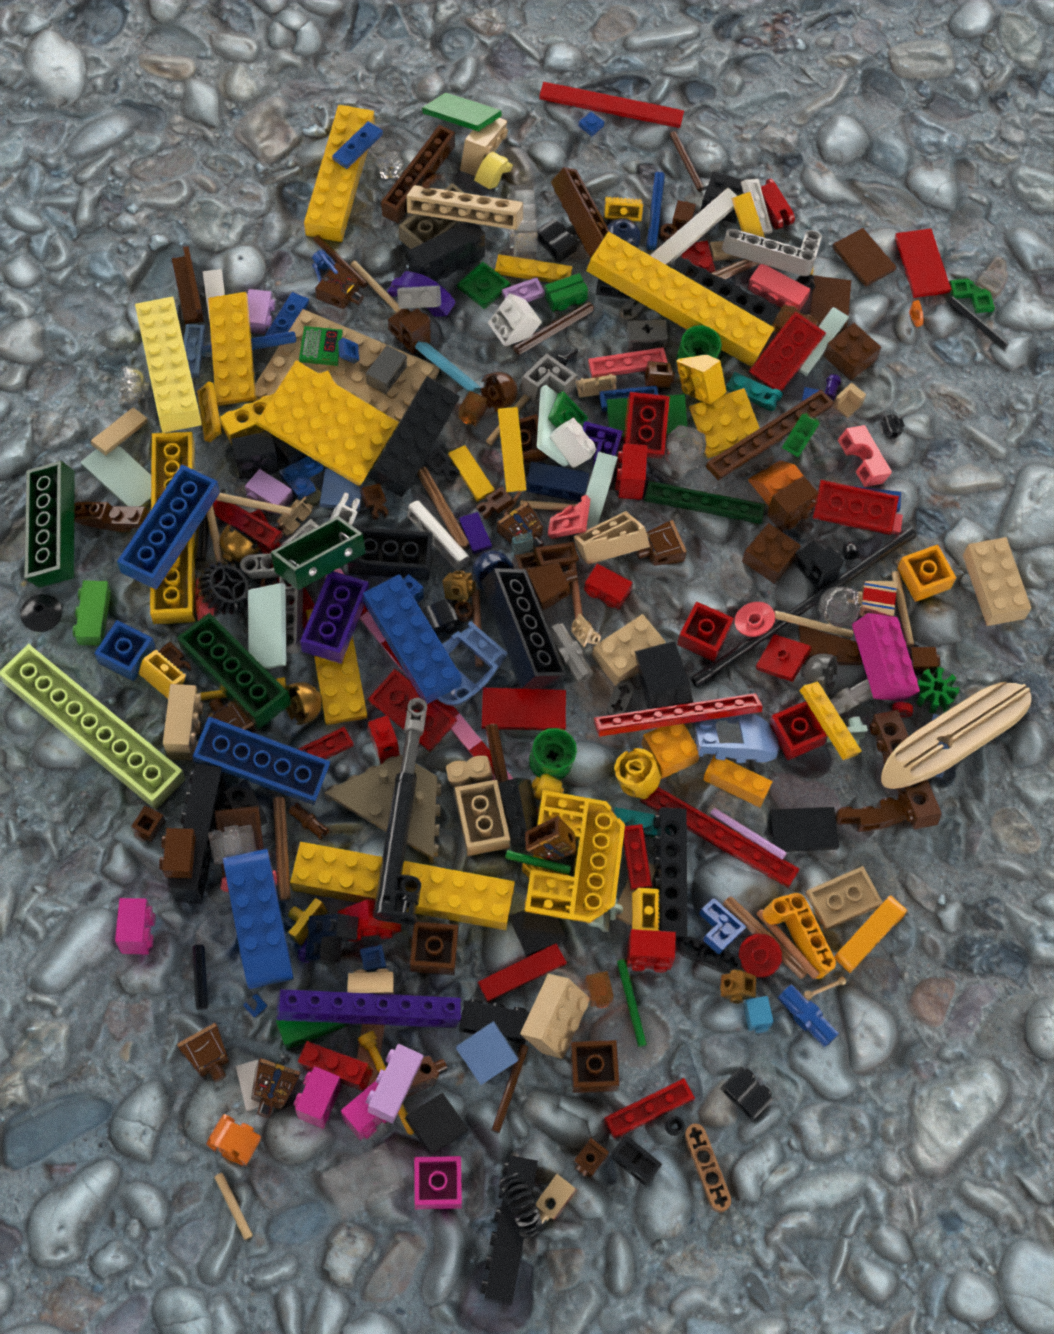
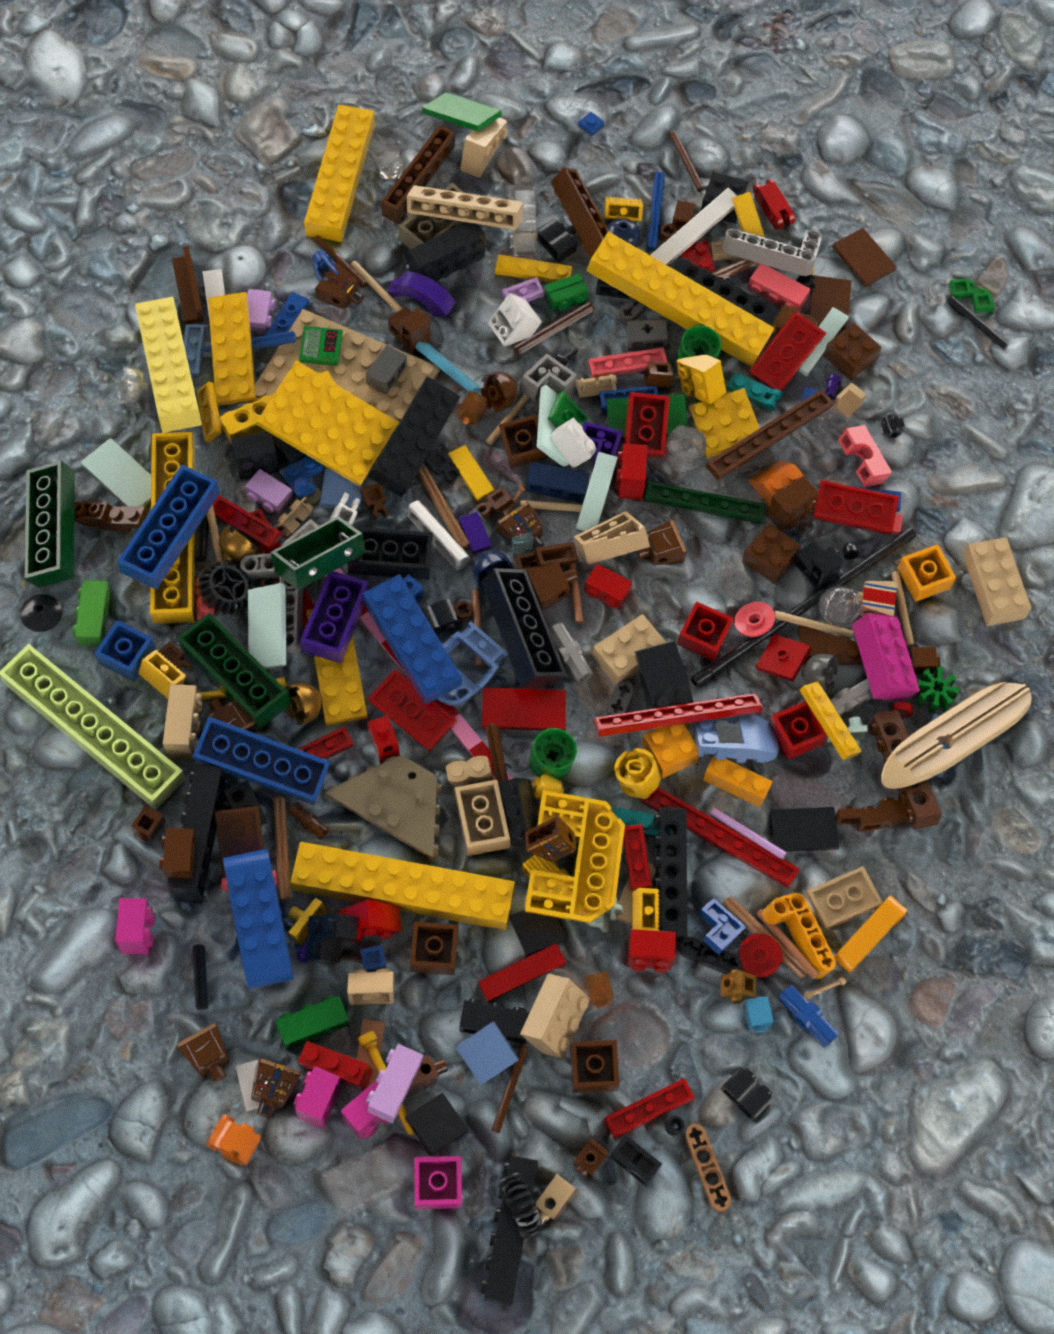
(119, 431): tan tile -> none
(231, 842): clear brick -> none
(233, 1206): tan bar -> none
(255, 504): tan bar -> none
(255, 1005): blue sticker -> none
(348, 350): blue plate -> none
(357, 145): blue plate -> none
(368, 1008): dark purple brick -> none
(391, 895): black piece -> none
(419, 297): light grey brick -> none
(430, 181): reddish brown bar -> none
(459, 586): pearl gold brick -> none
(483, 285): green tile -> none
(492, 169): light yellow brick -> none
(512, 449): yellow slope -> none
(558, 867): green bar -> none
(570, 520): coral wing -> none
(584, 632): tan hinge -> none
(611, 104): red tile -> none
(631, 1002): green bar -> none
(753, 186): white tile -> none
(800, 434): green hinge -> none
(916, 313): orange tile -> none
(922, 263): red tile -> none

